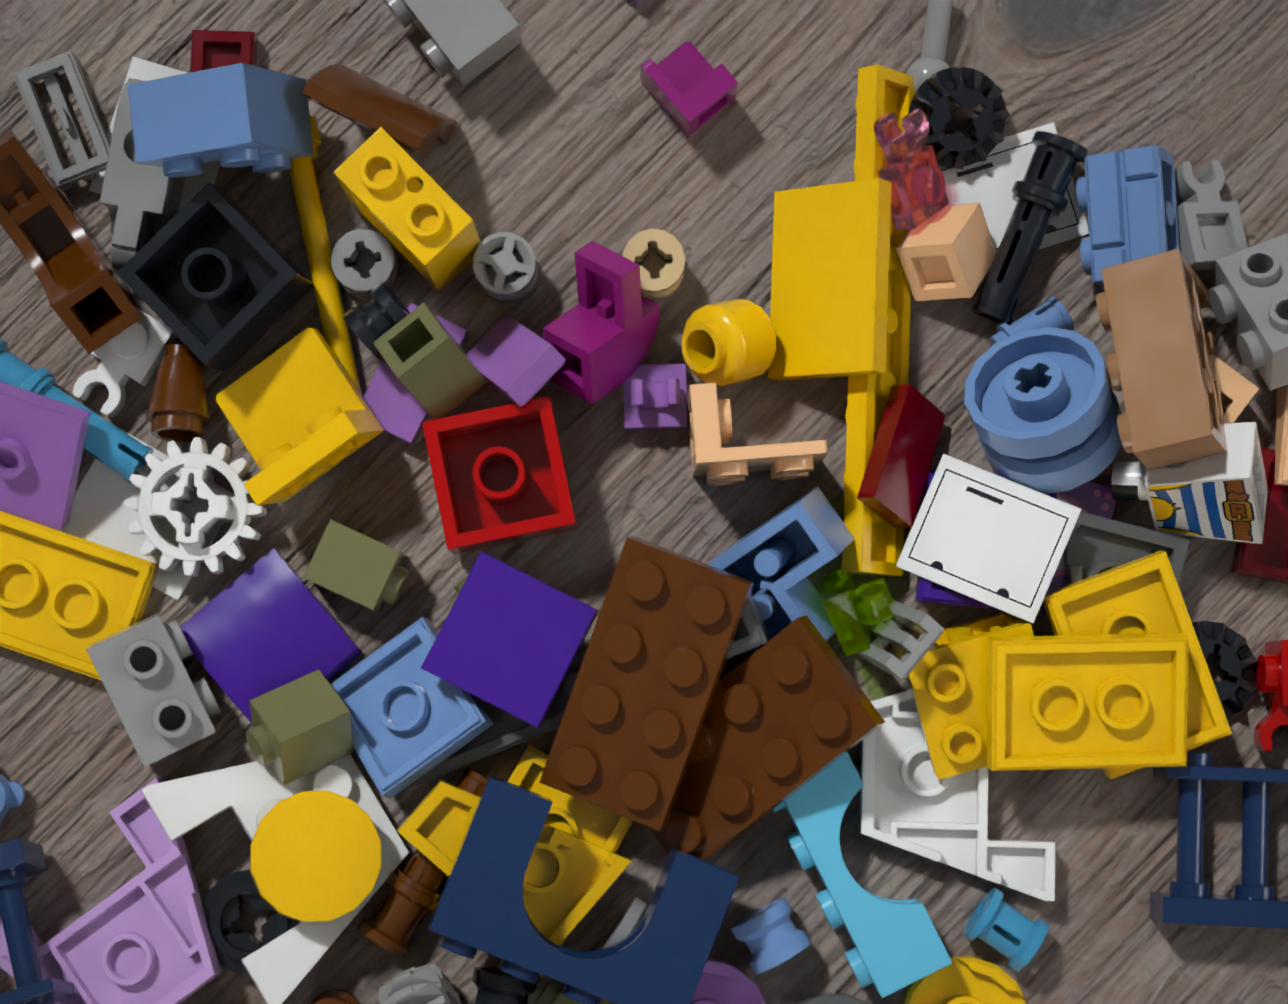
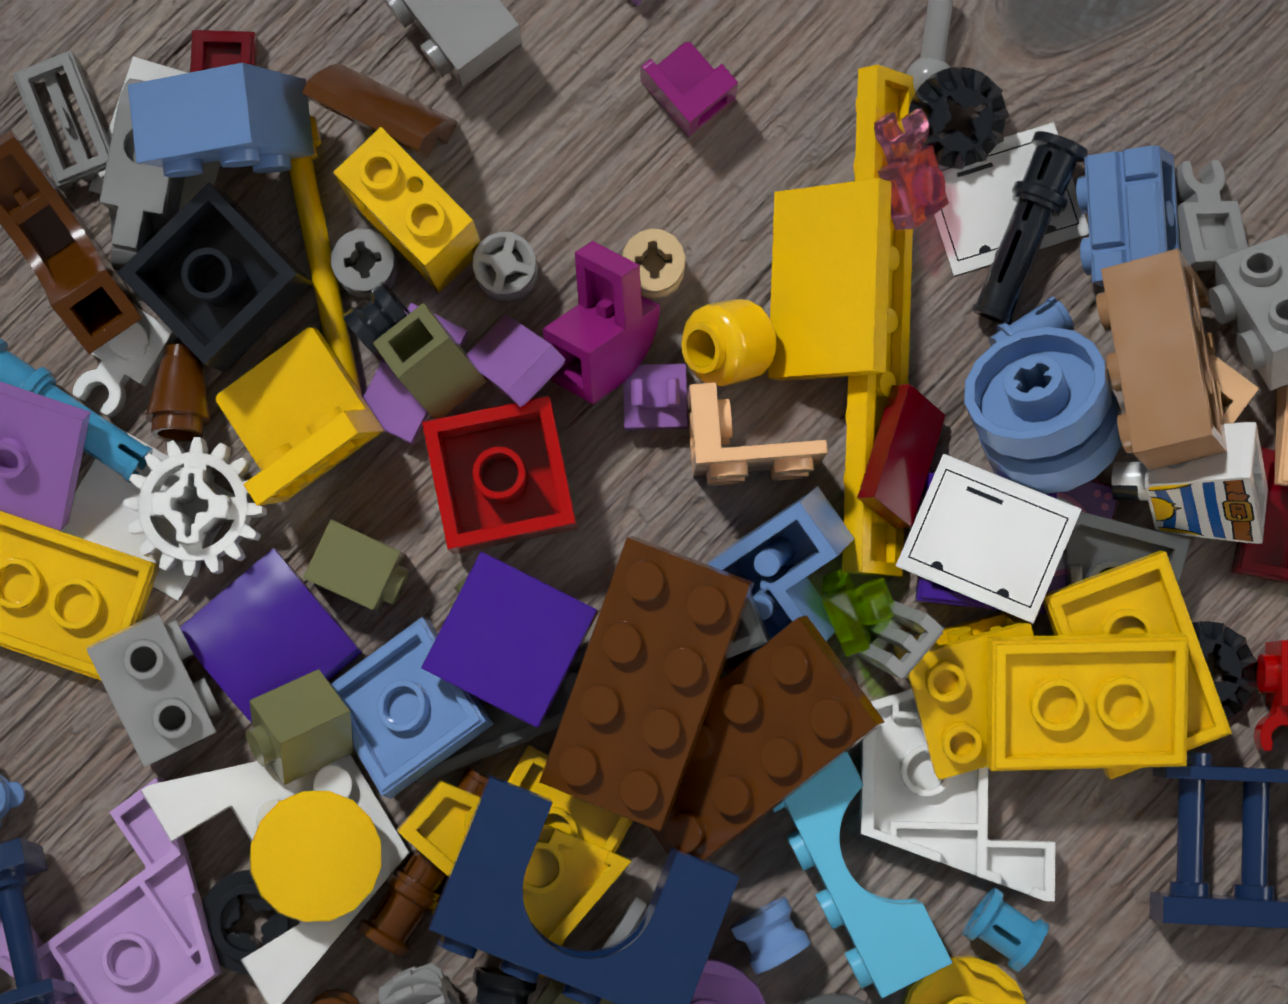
(947, 253): light nougat panel -> none

